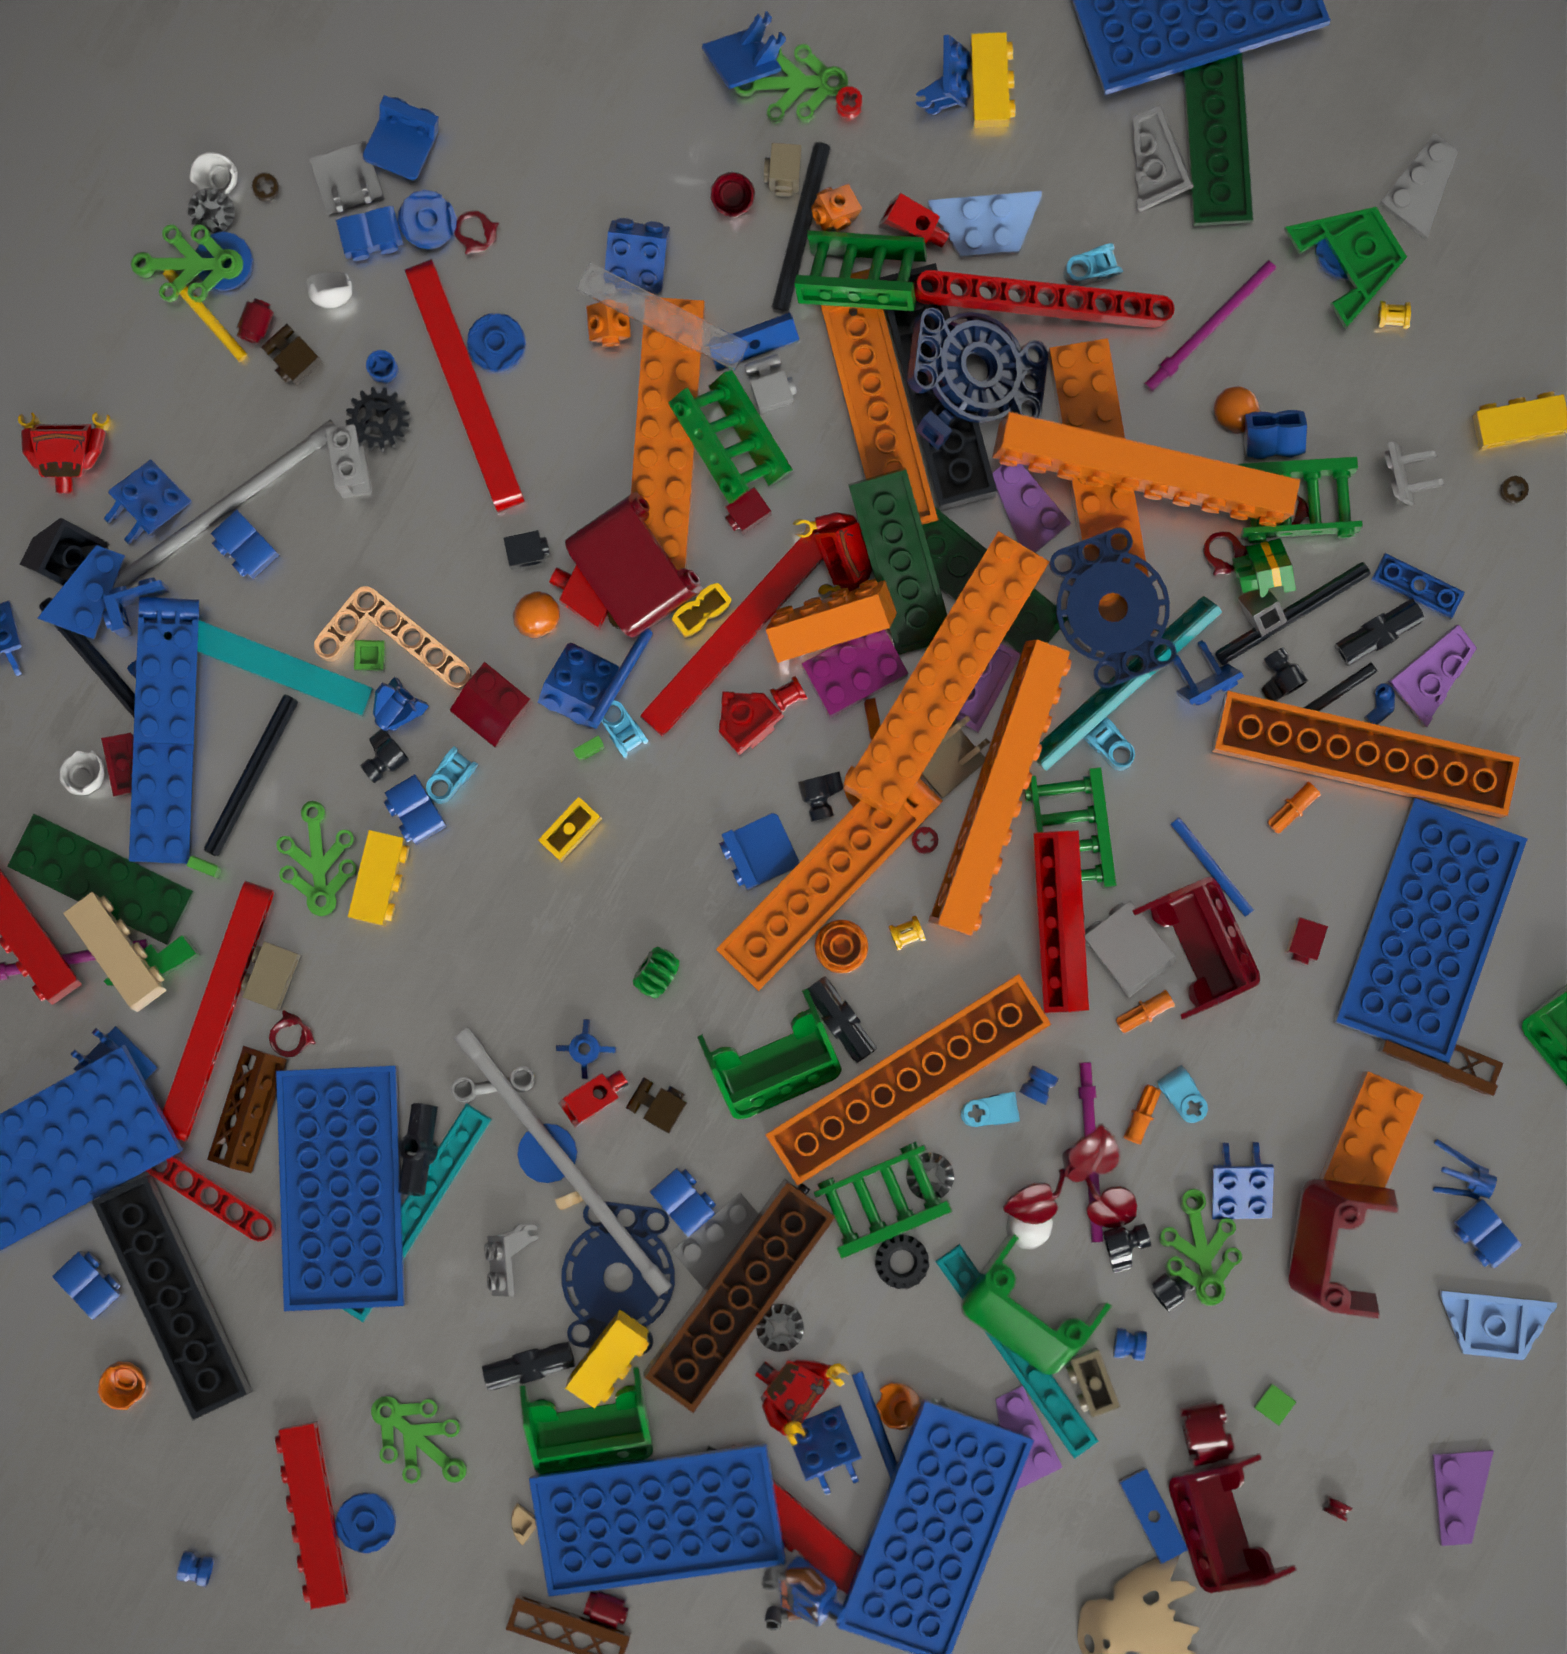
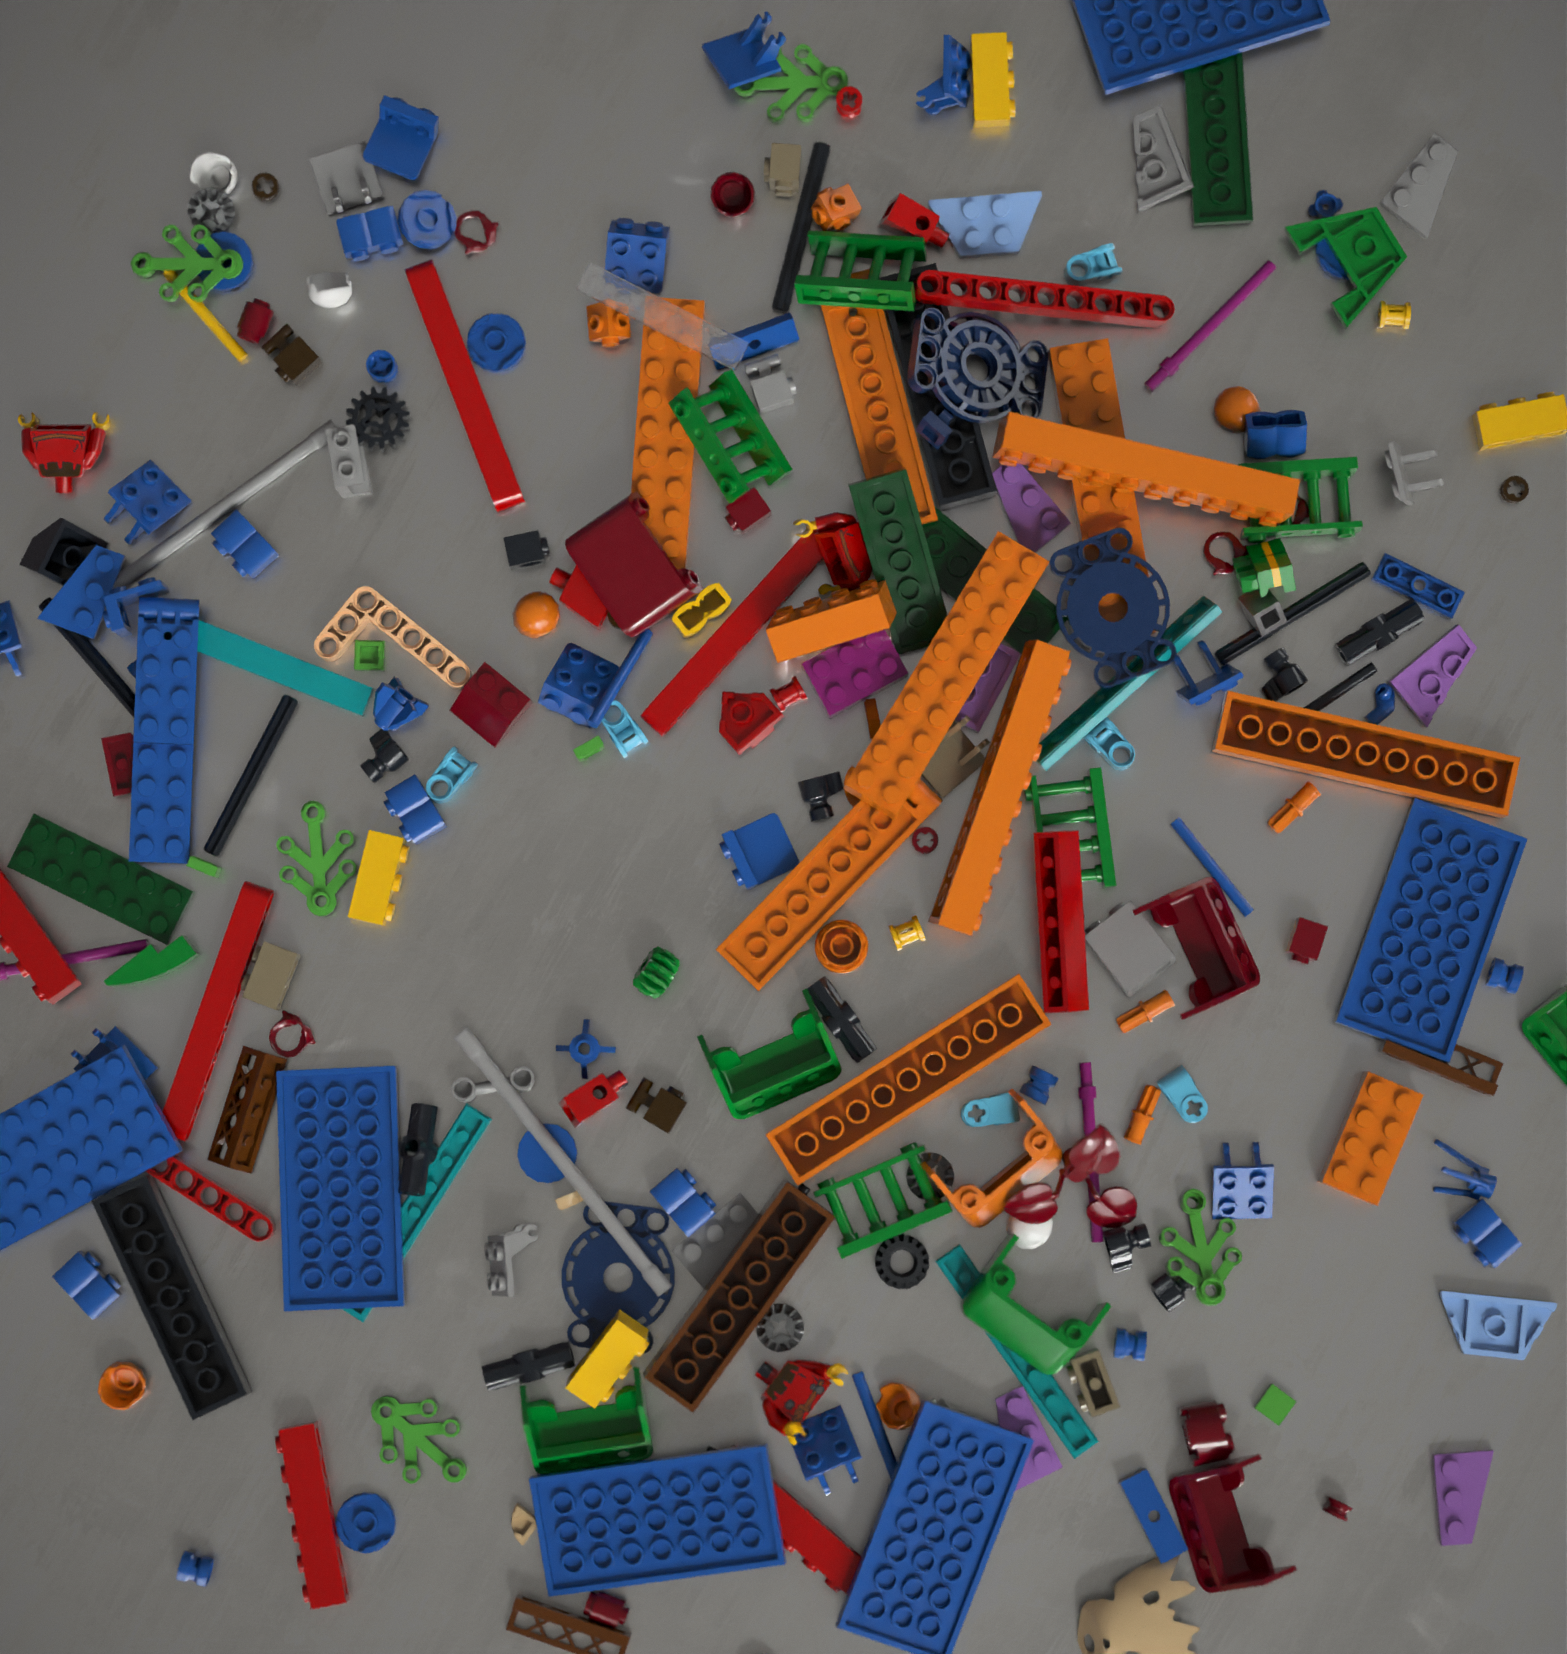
(82, 772): white hair -> none
(115, 952): tan brick -> none
(570, 829): yellow brick -> none
(803, 1594): torso -> none
(1039, 1159): none -> orange windscreen
(1322, 1211): dark red windscreen -> none
(1325, 198): none -> blue plate
(1504, 975): none -> blue wheel

